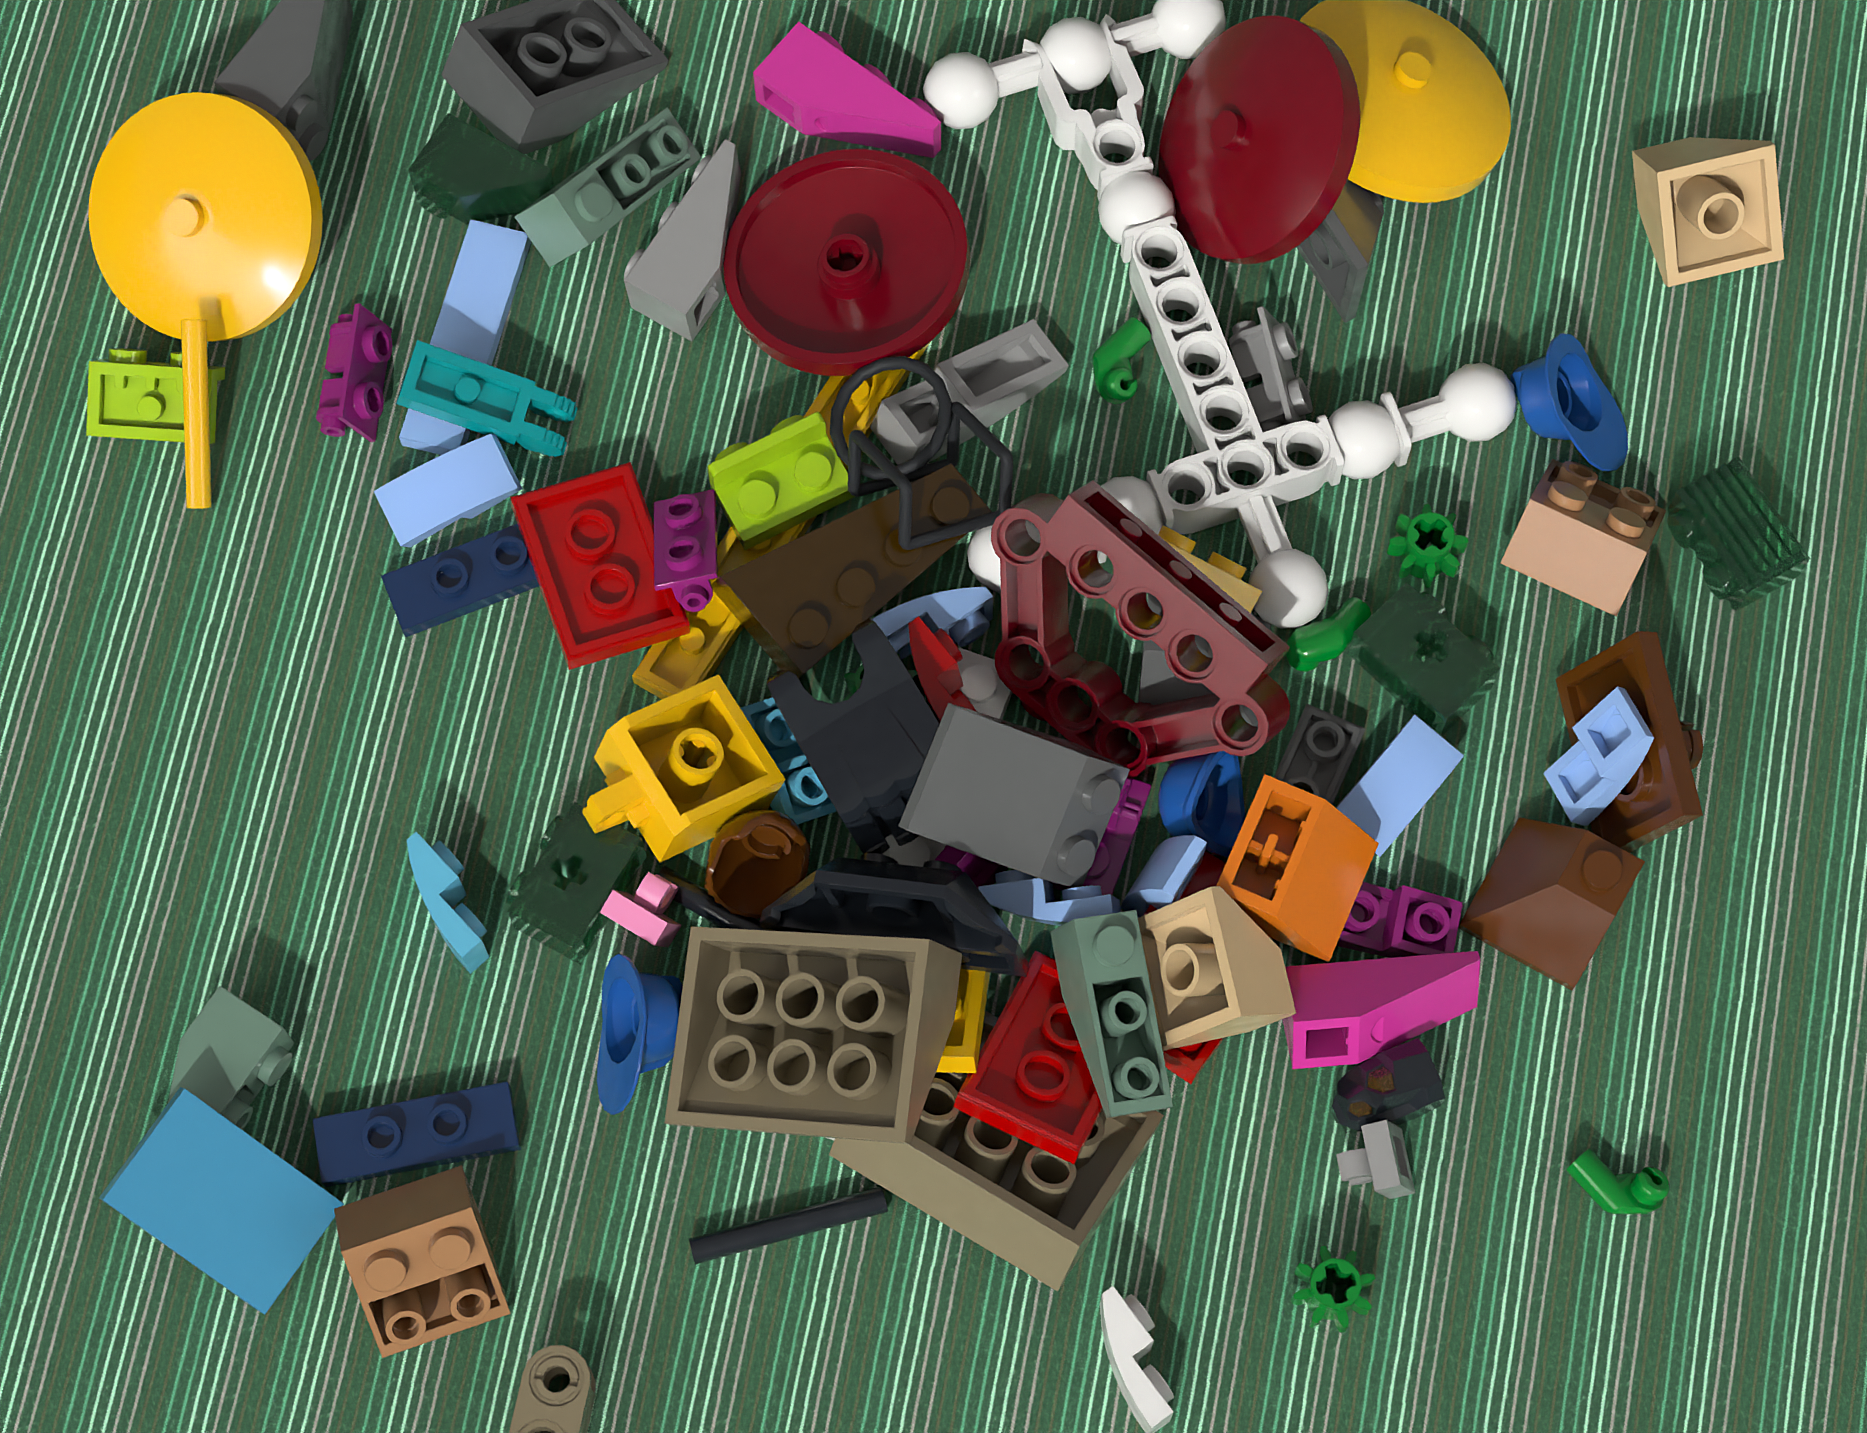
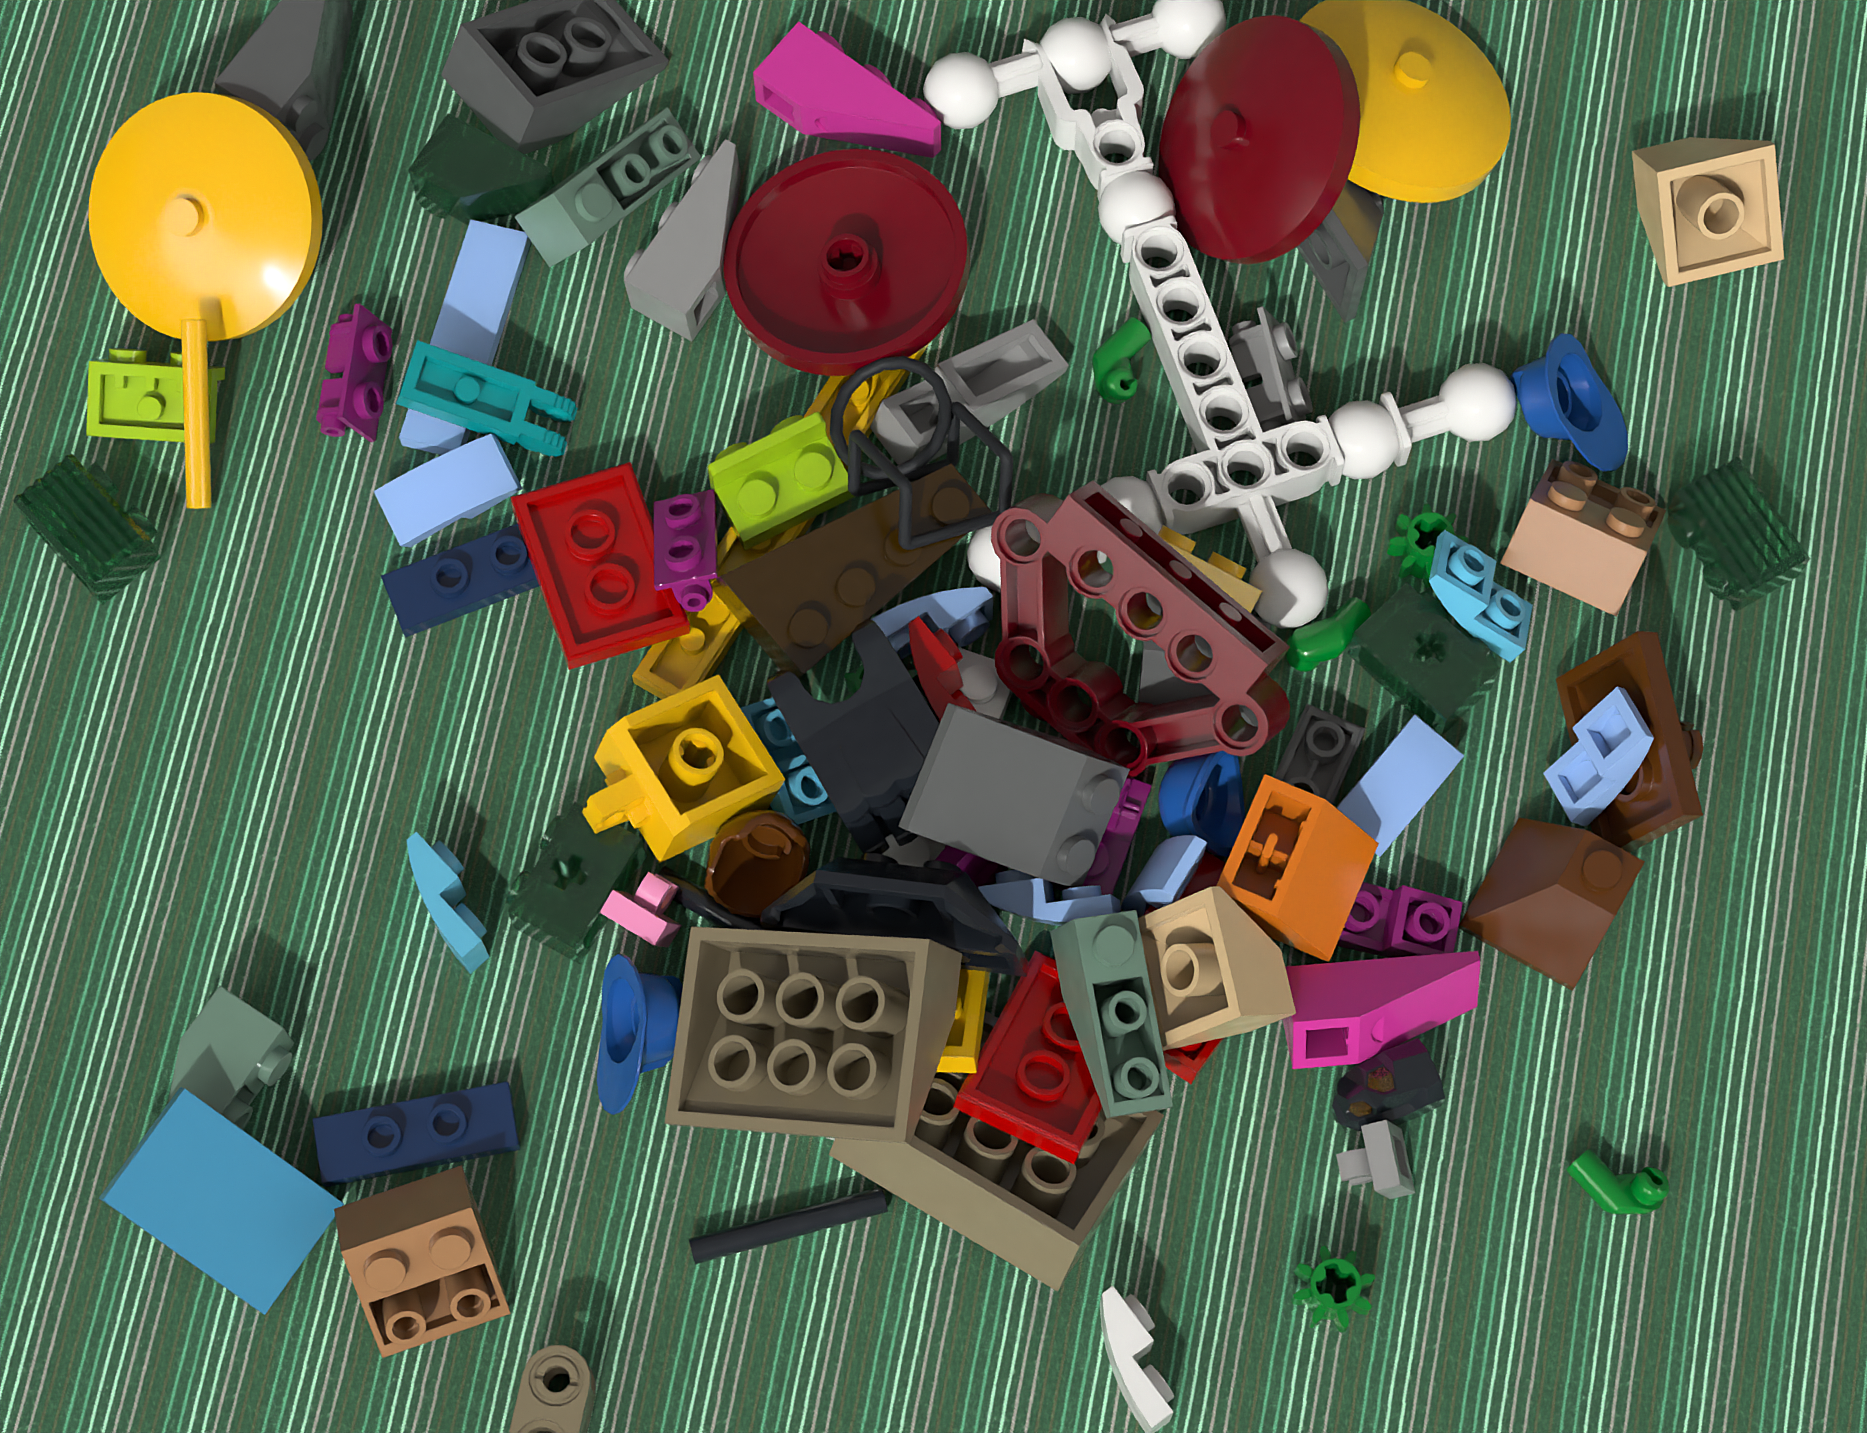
(88, 528): none -> clear green brick
(1466, 588): none -> medium azure slope

